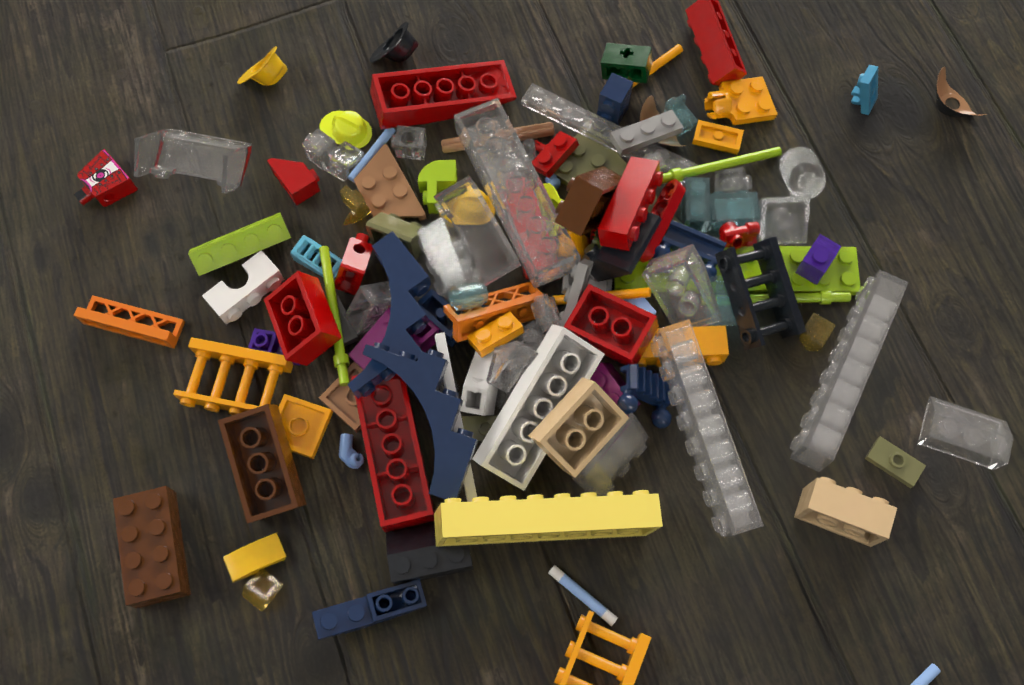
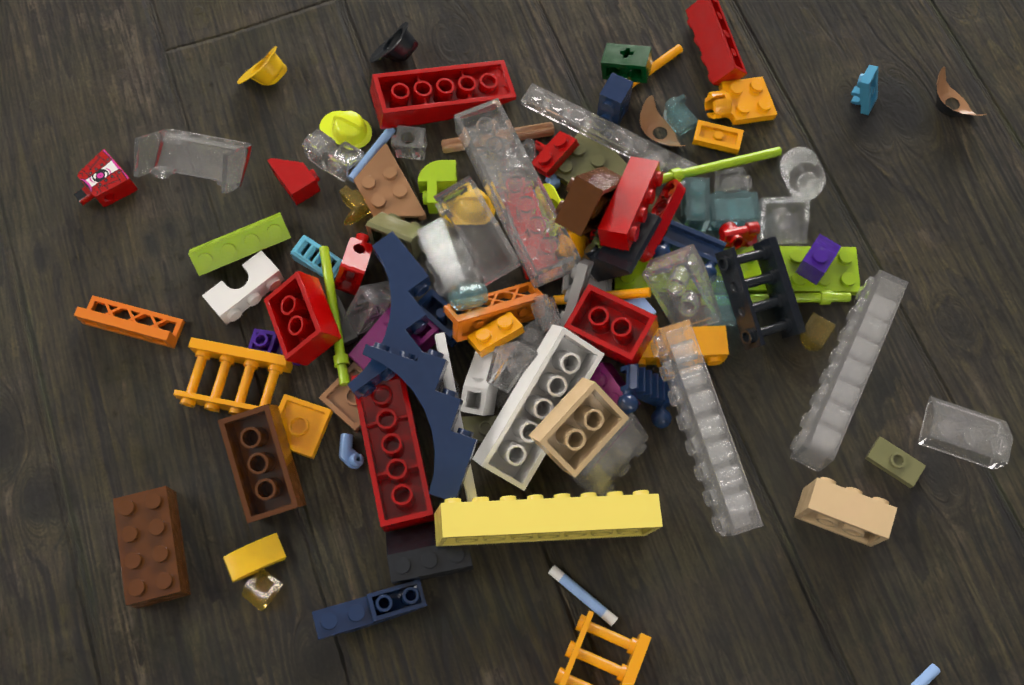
(646, 132): light grey plate -> none

